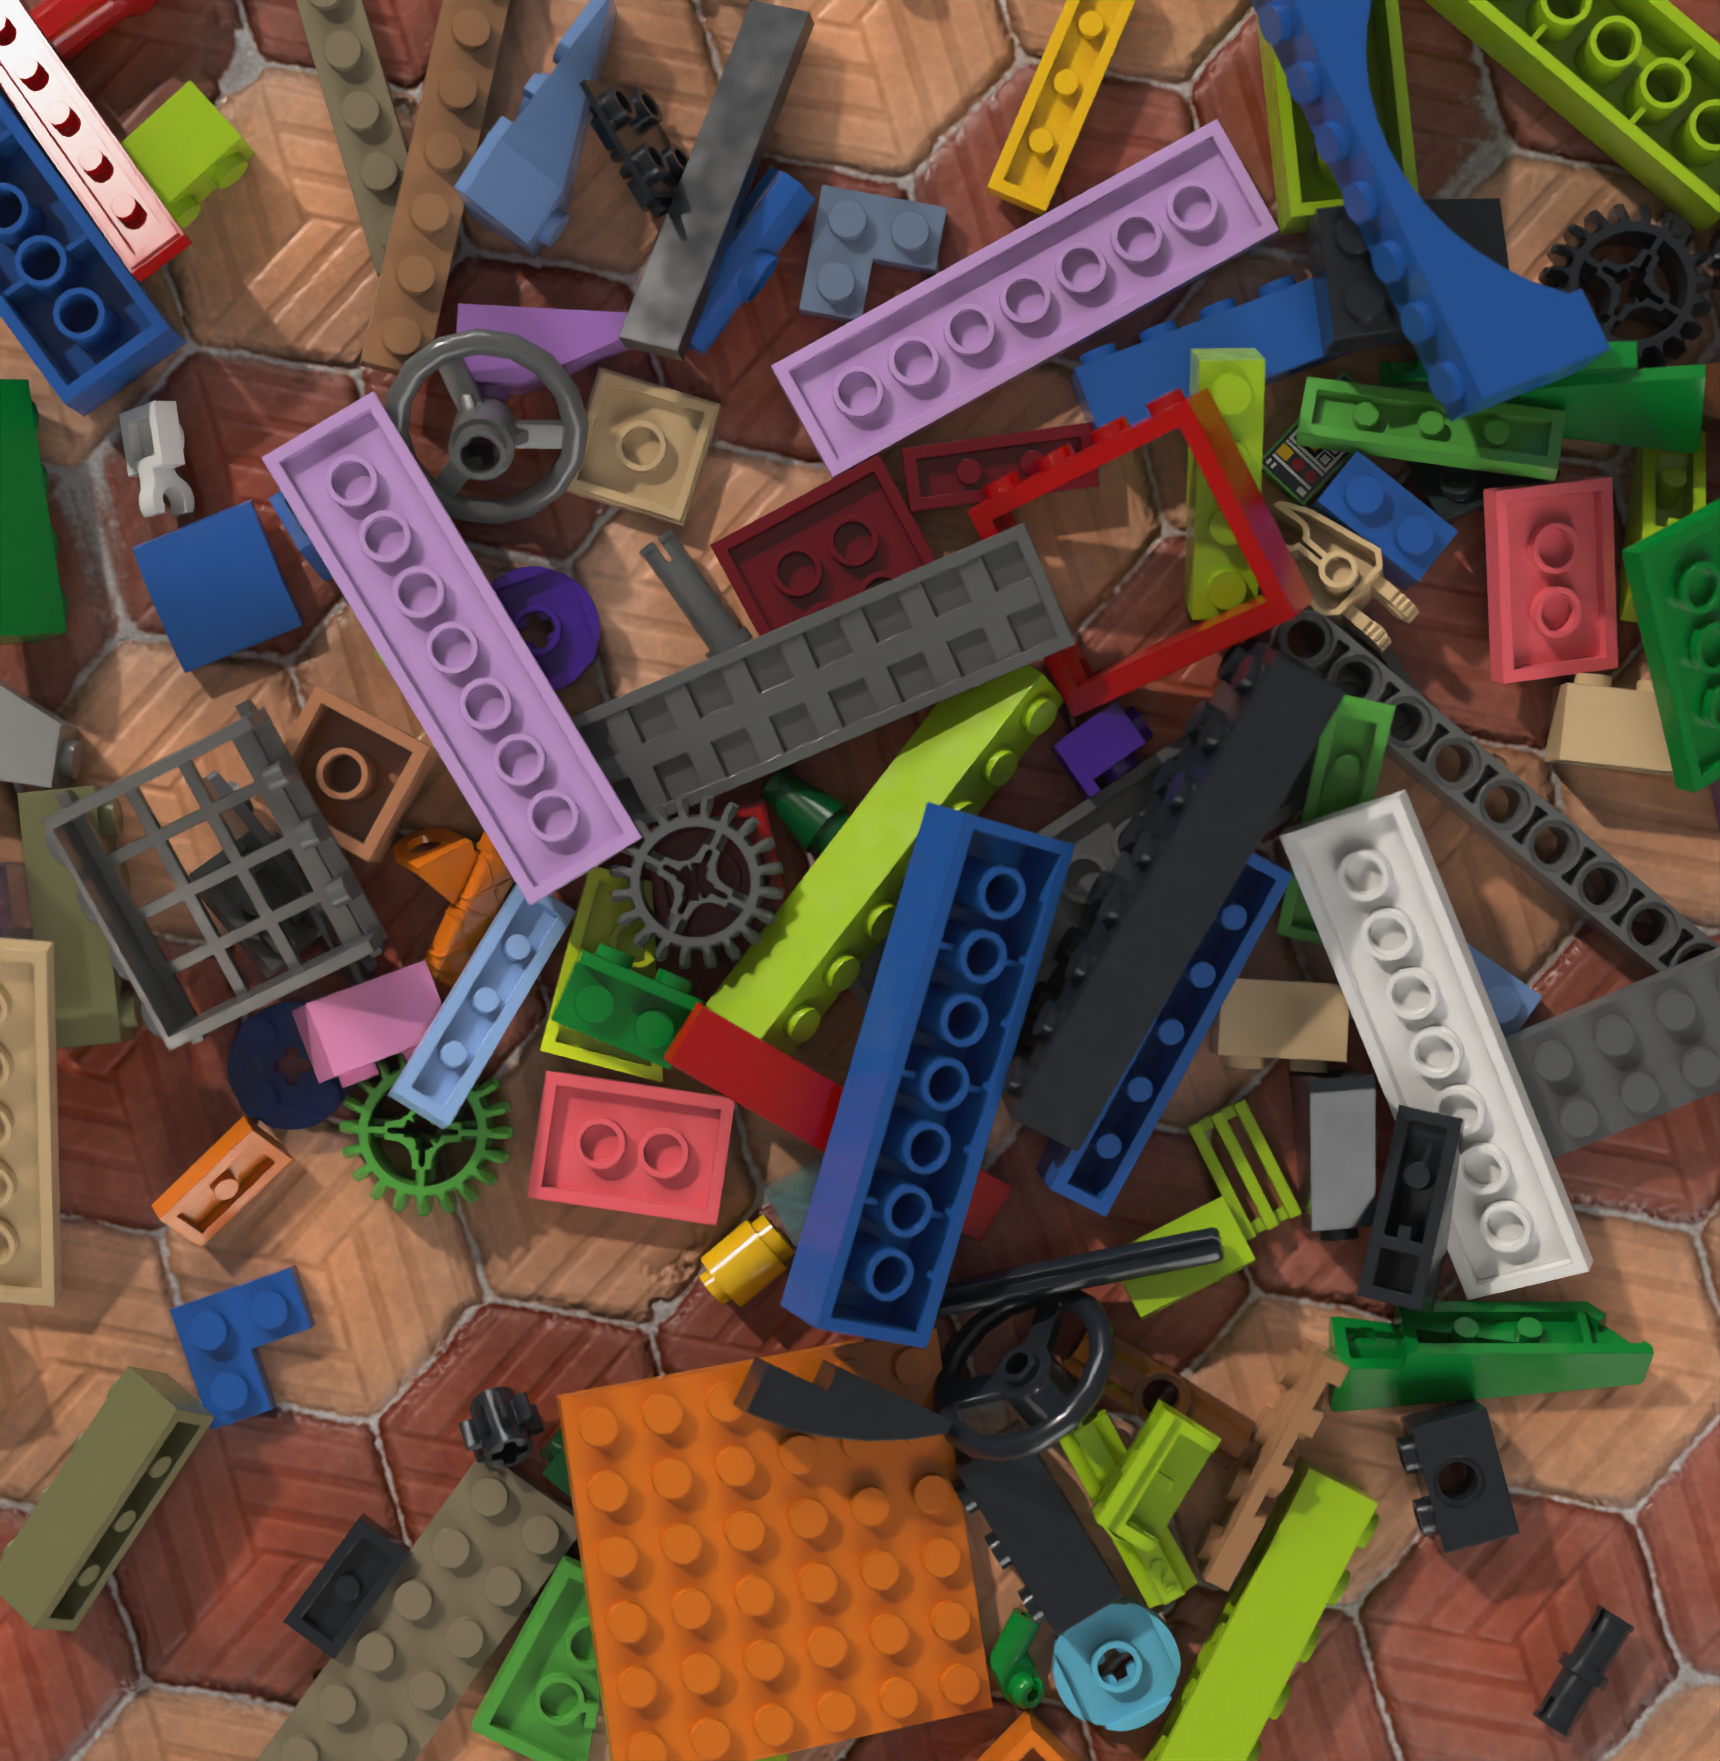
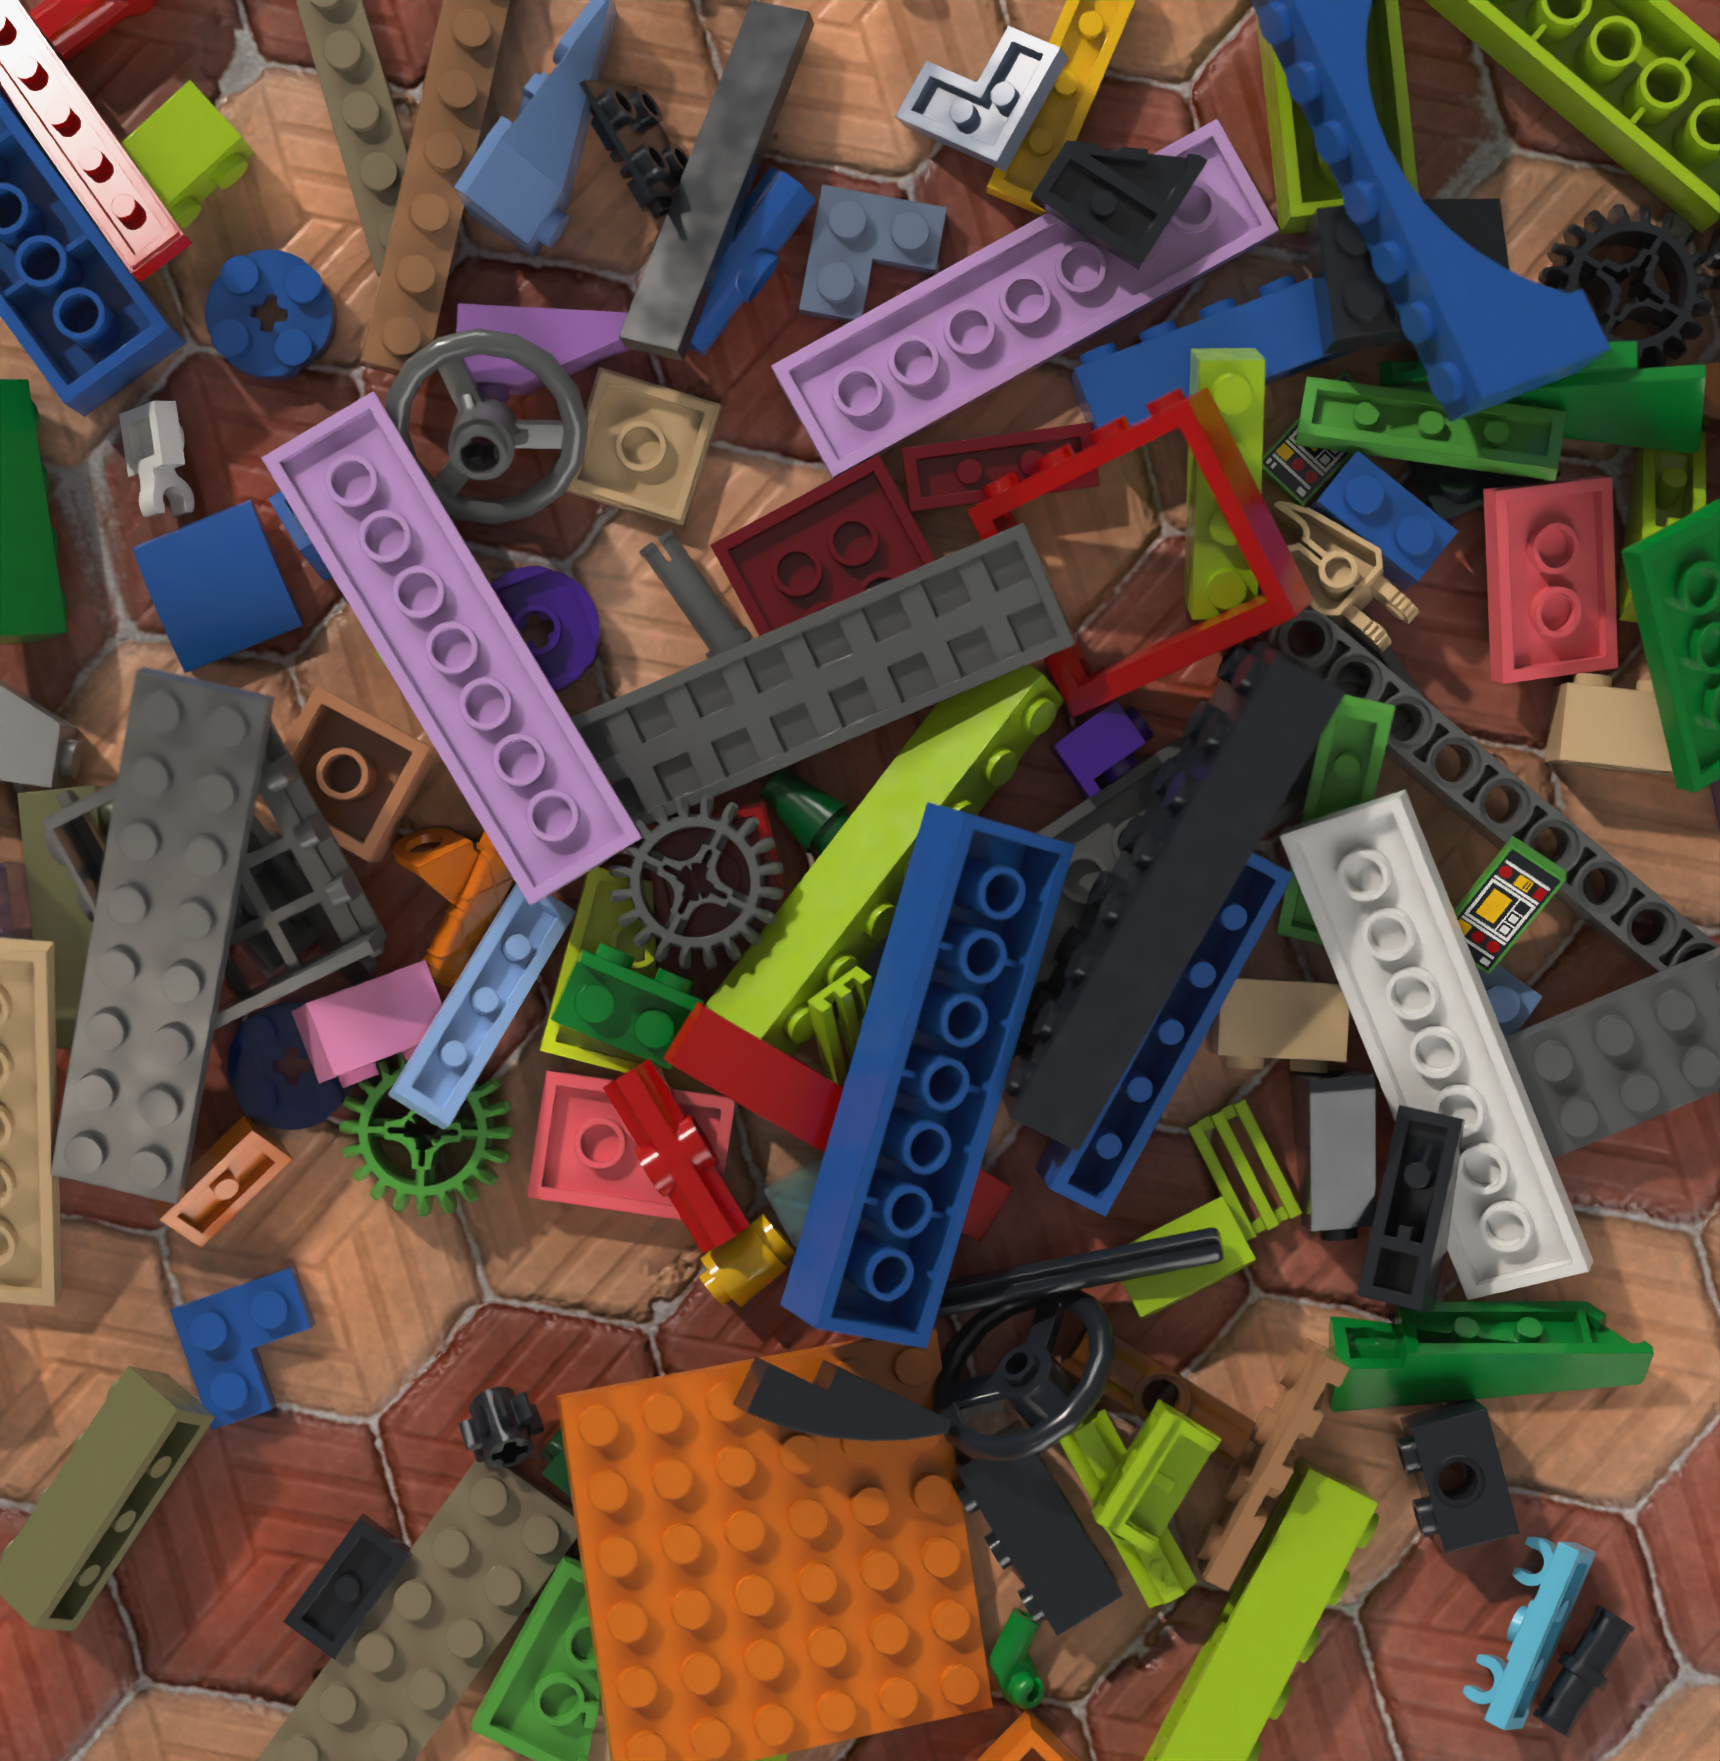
(161, 933): none -> dark grey plate
(248, 284): none -> blue plate
(677, 1156): none -> red piece
(852, 998): none -> lime tile
(987, 115): none -> plate
(1101, 1697): medium azure plate -> none
(1117, 195): none -> black wing
(1506, 901): none -> tile
(1533, 1632): none -> medium azure plate

